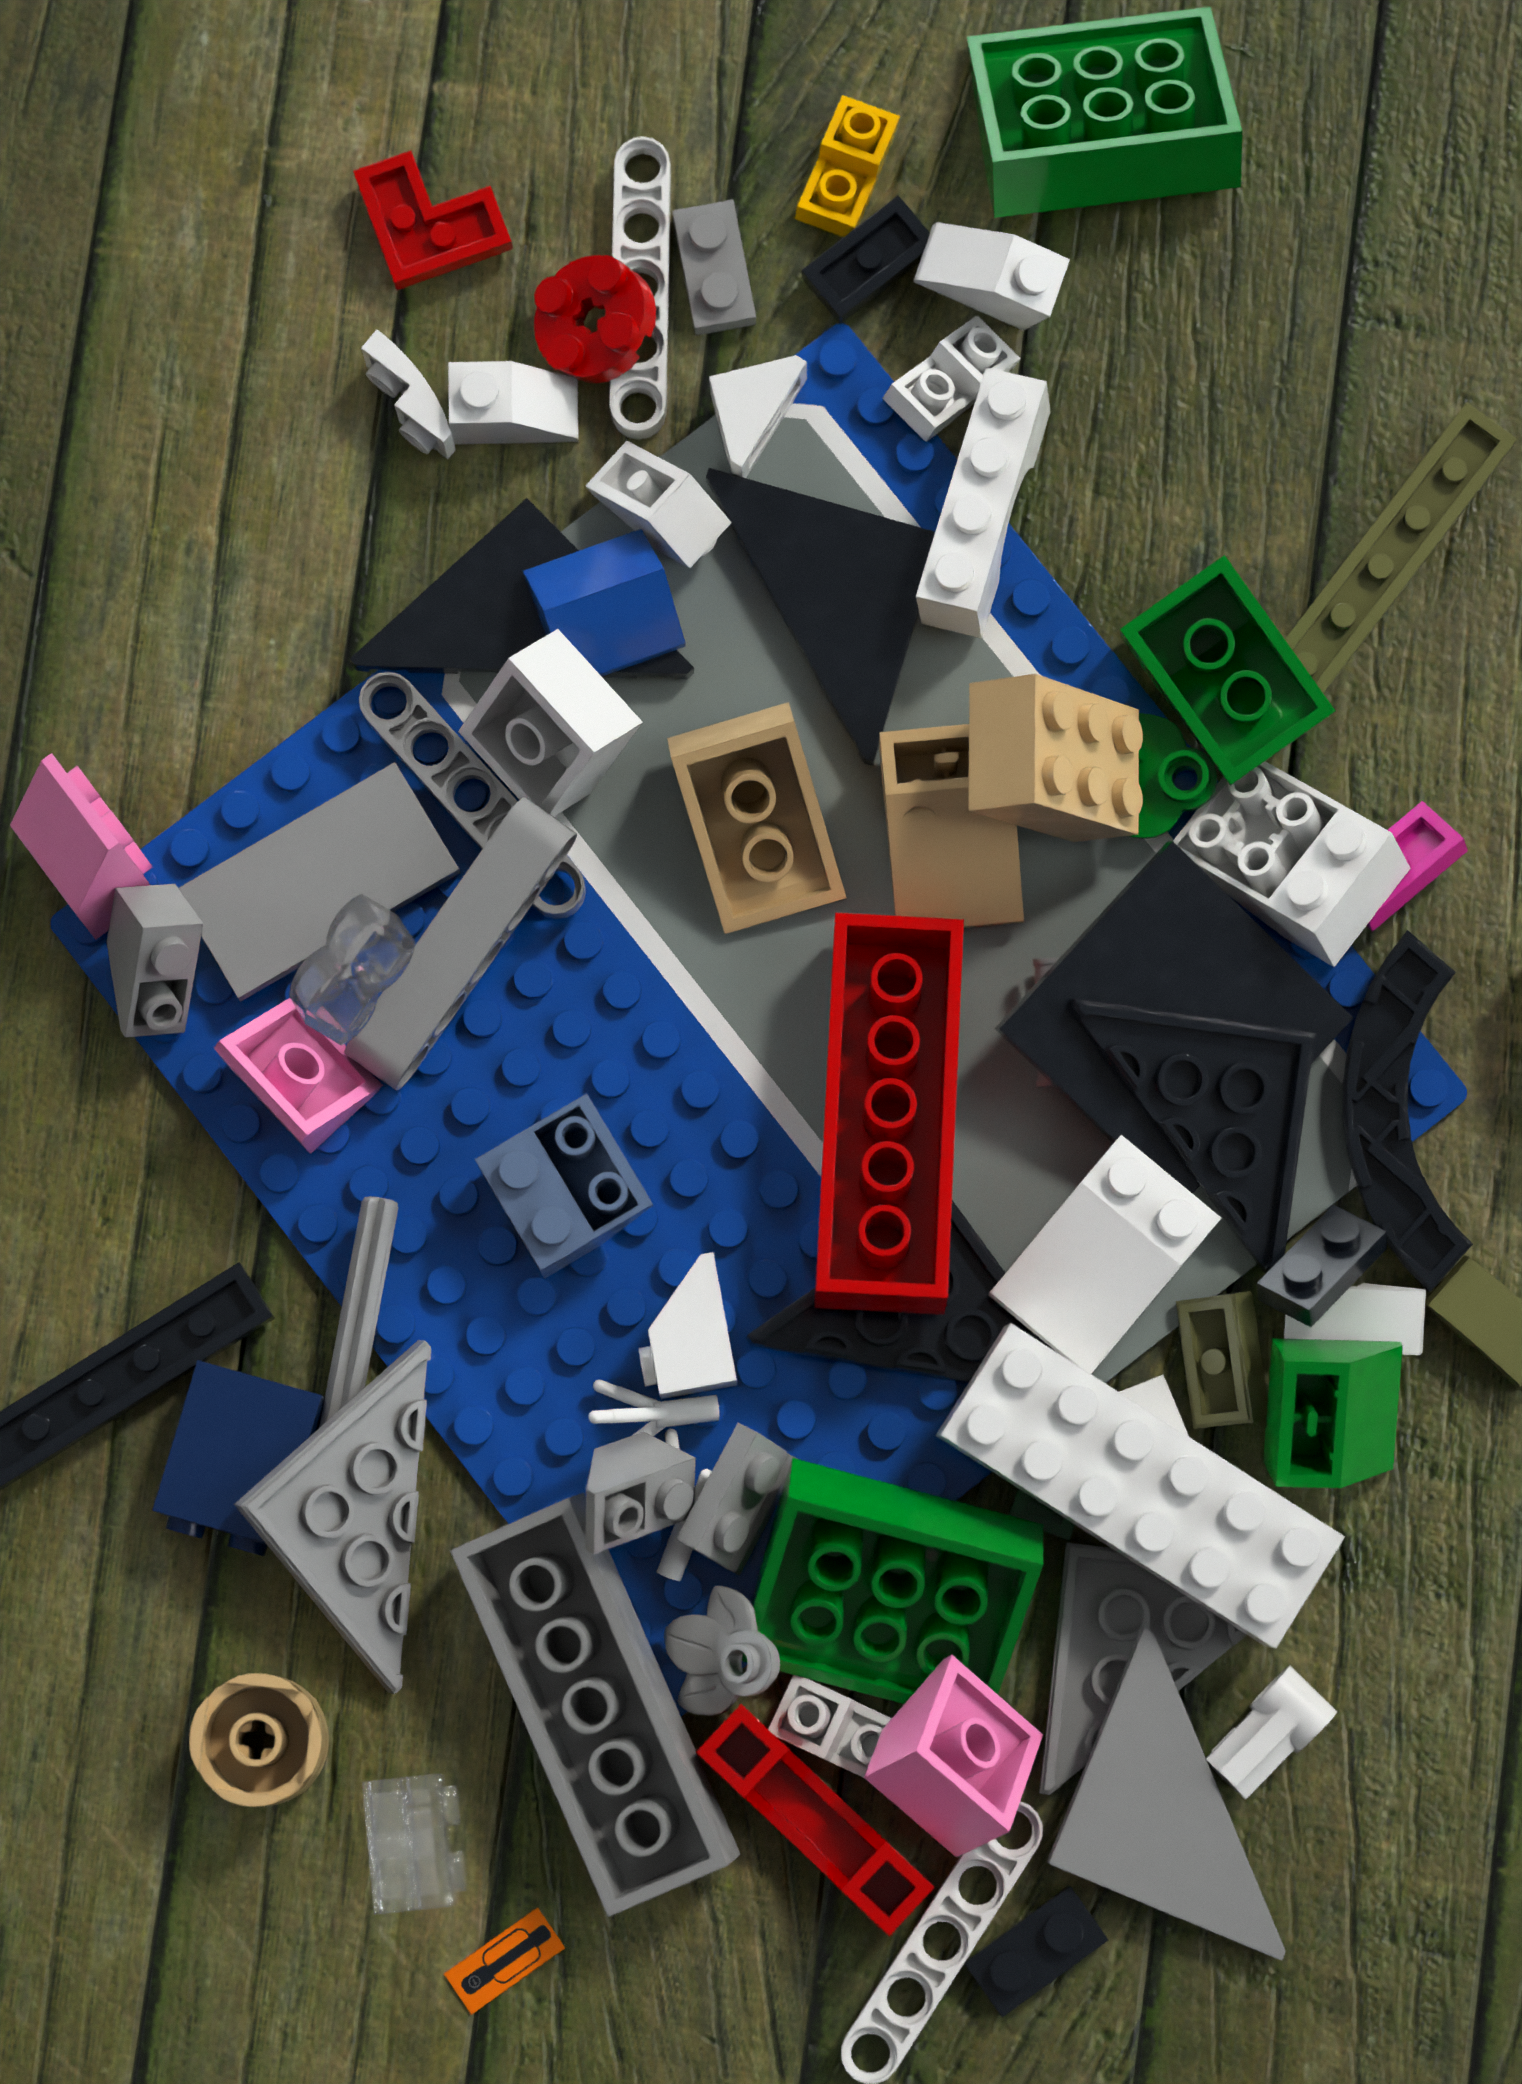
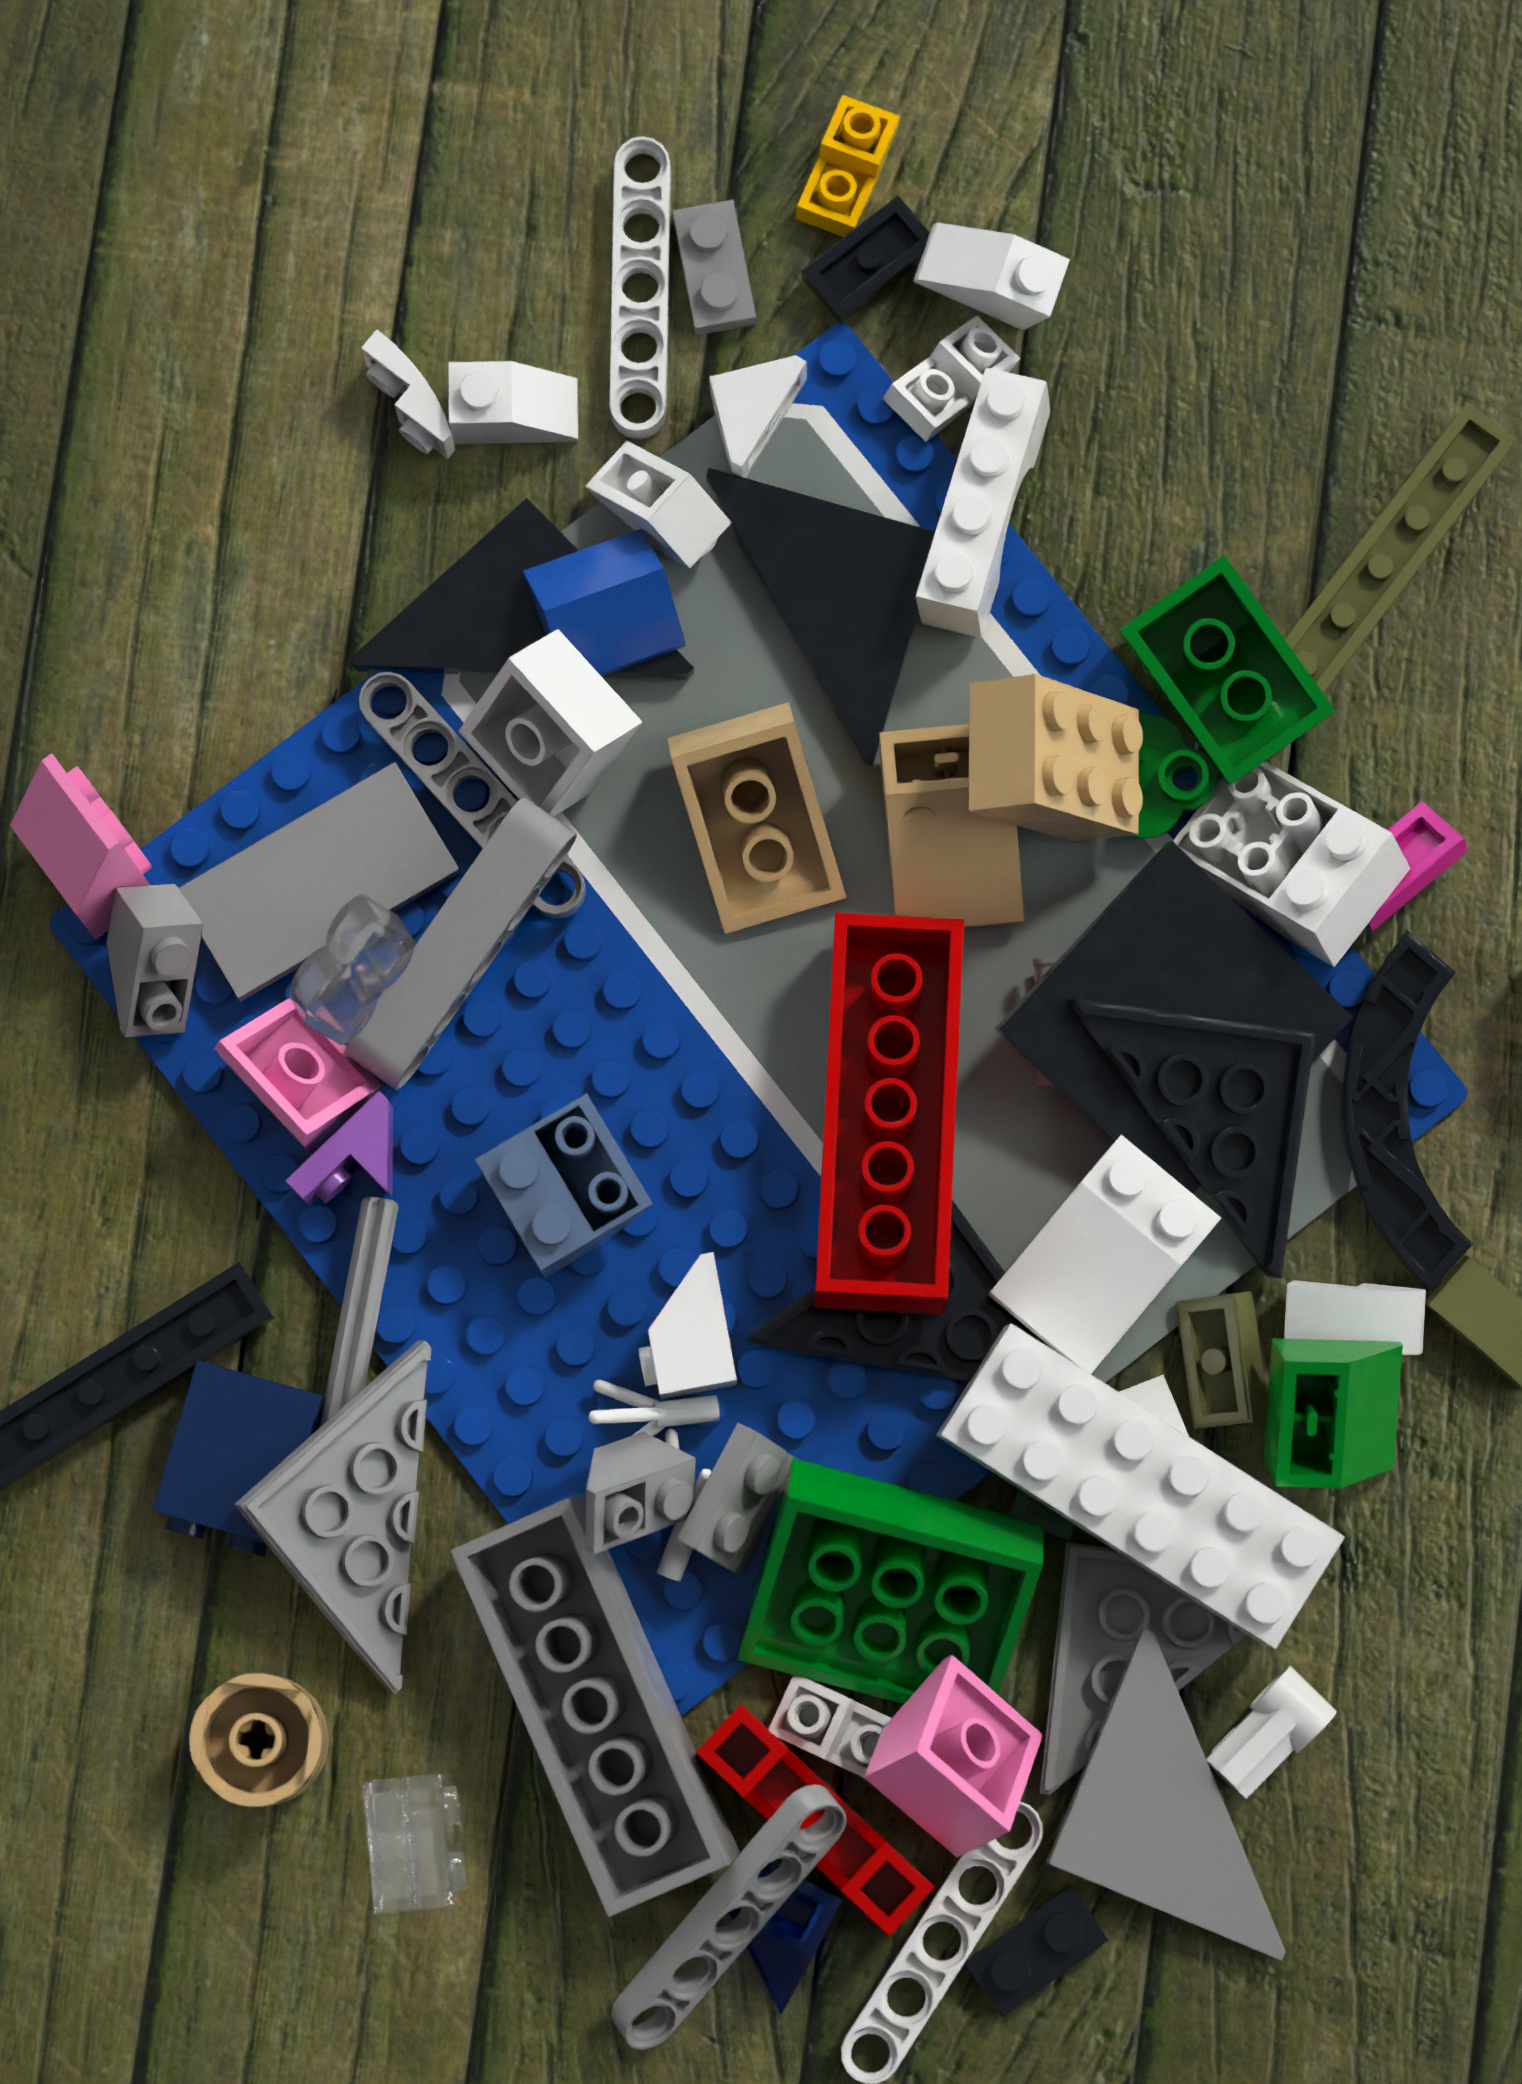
(361, 1140): none -> medium lavender slope
(423, 238): red plate -> none
(504, 1960): orange sticker -> none
(569, 297): red plate -> none
(712, 1654): light grey plate -> none
(734, 1889): none -> light grey beam
(791, 1936): none -> clear blue slope
(1105, 112): green slope -> none
(1322, 1266): black plate -> none

